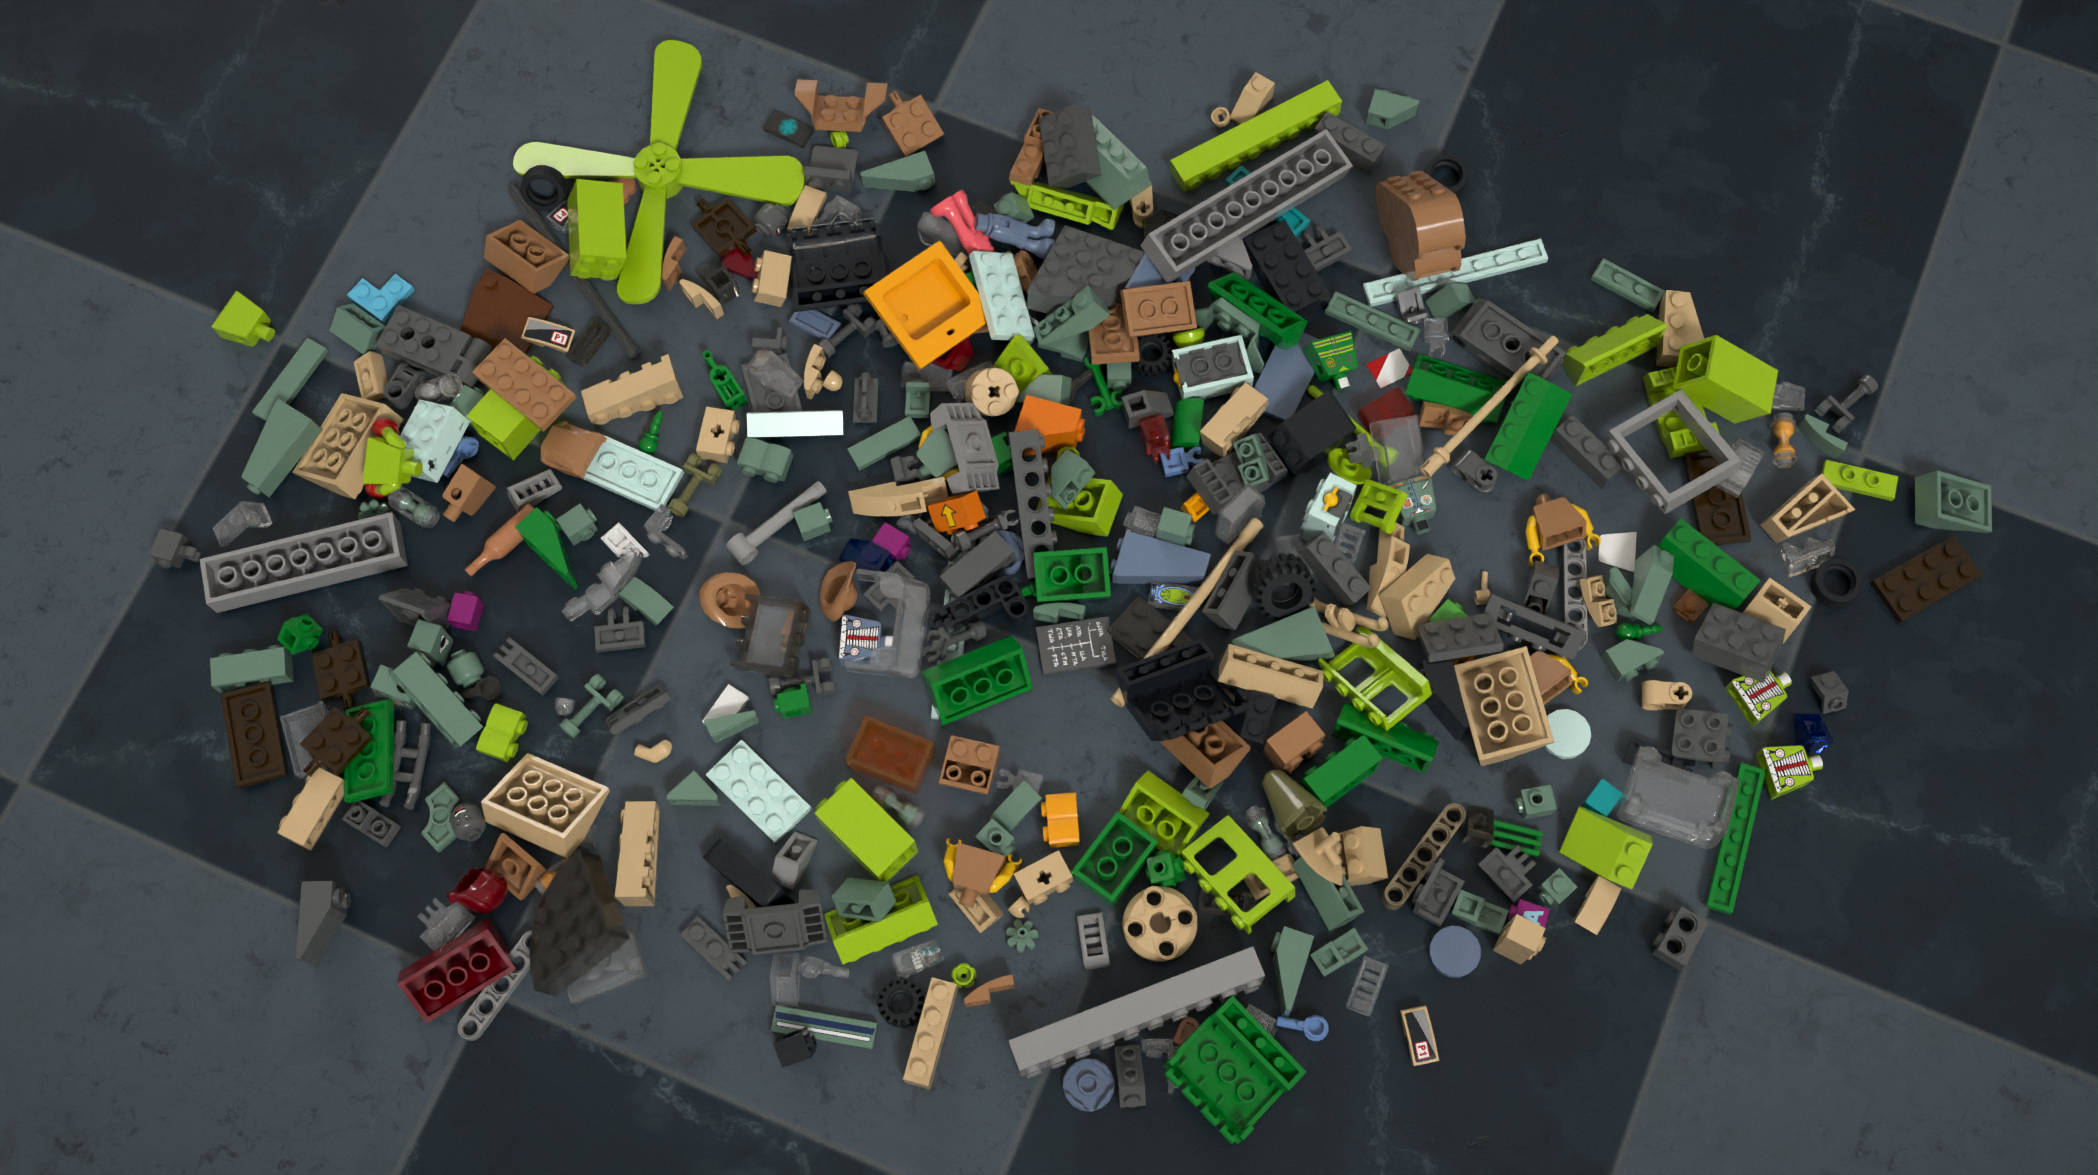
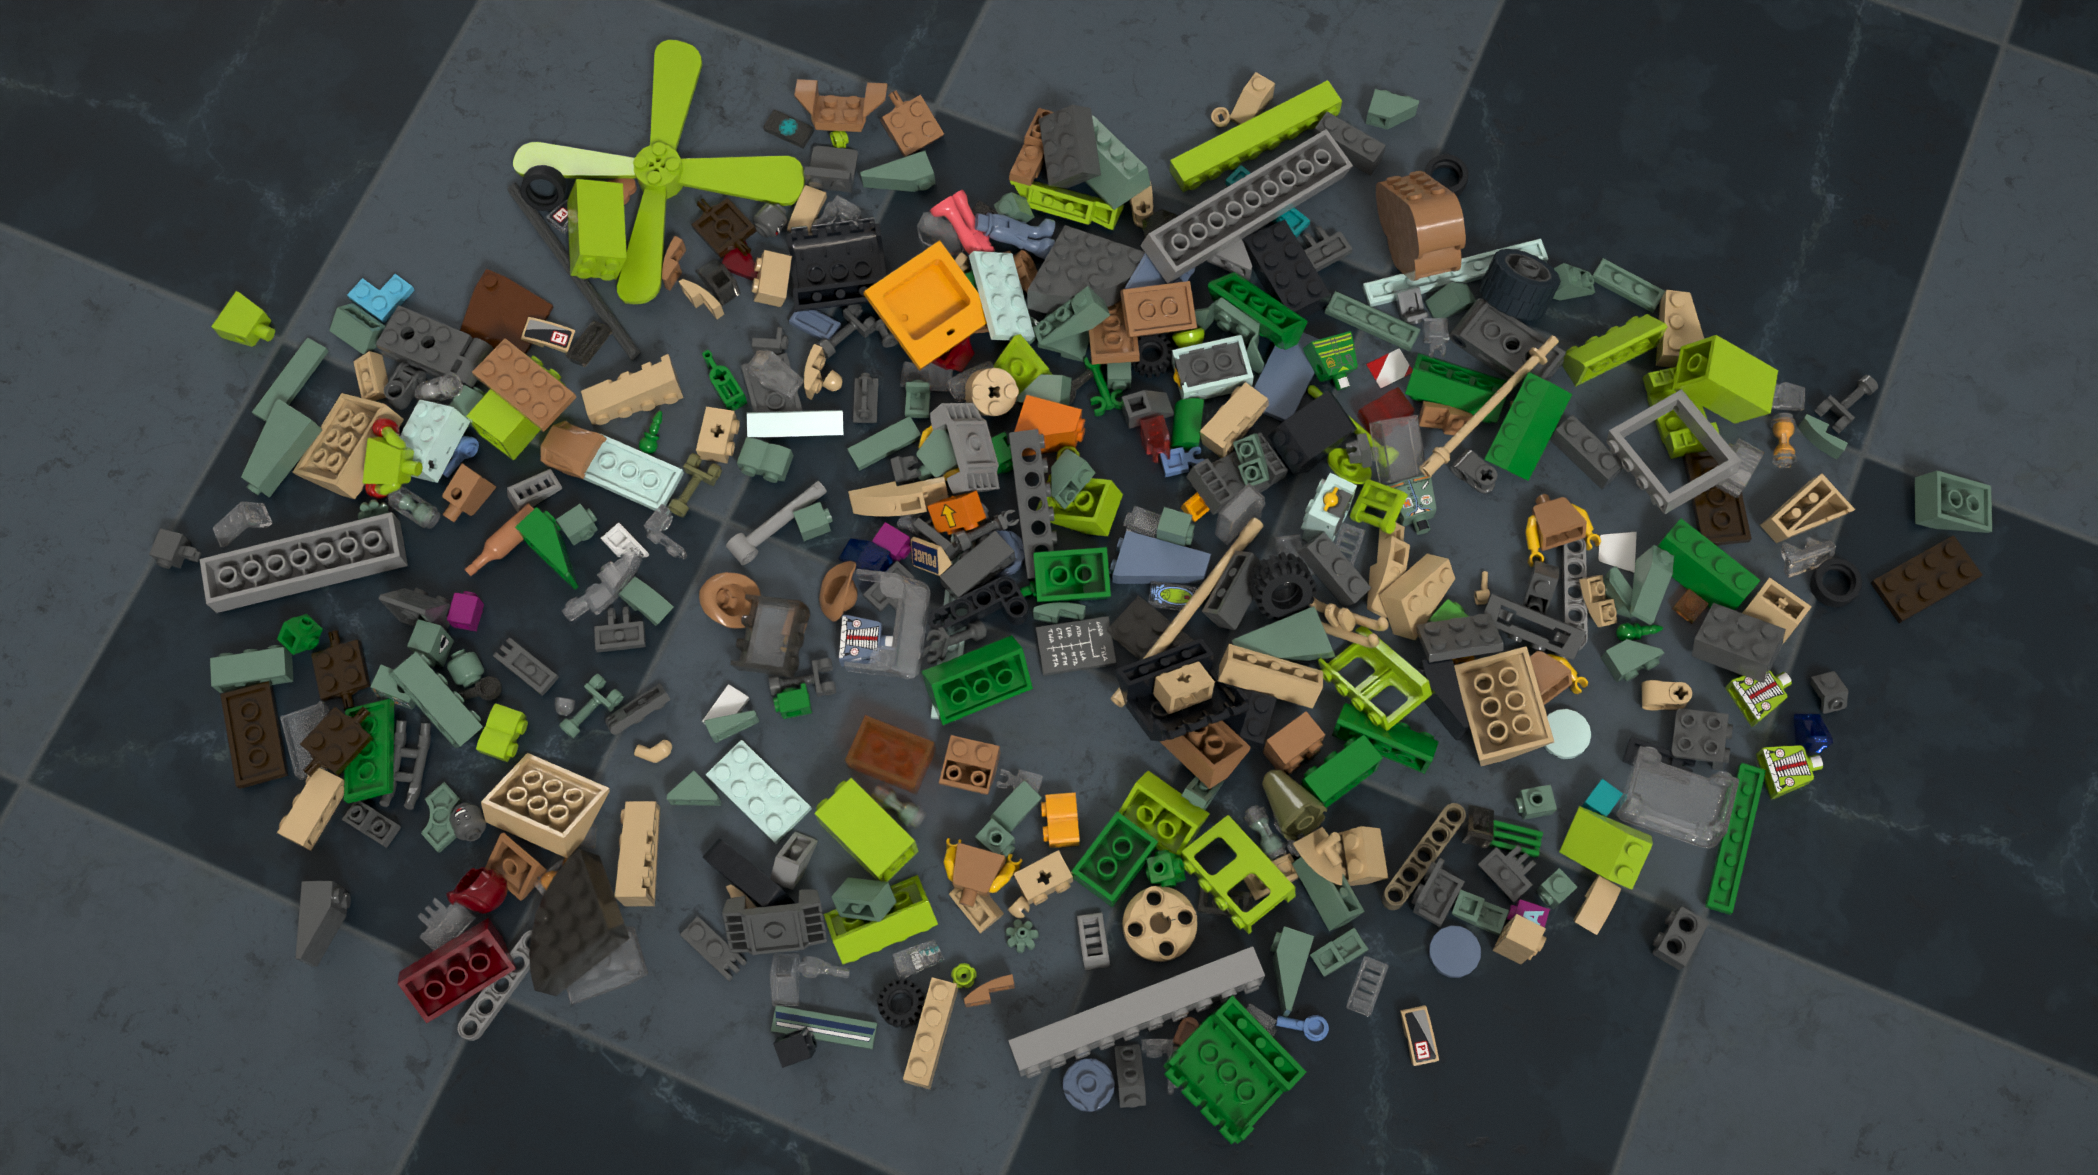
(525, 256): medium nougat slope -> none
(929, 556): none -> slope
(1183, 687): none -> tan brick
(1519, 284): none -> black wheel
(1573, 282): none -> sand green slope
(1860, 480): lime plate -> none

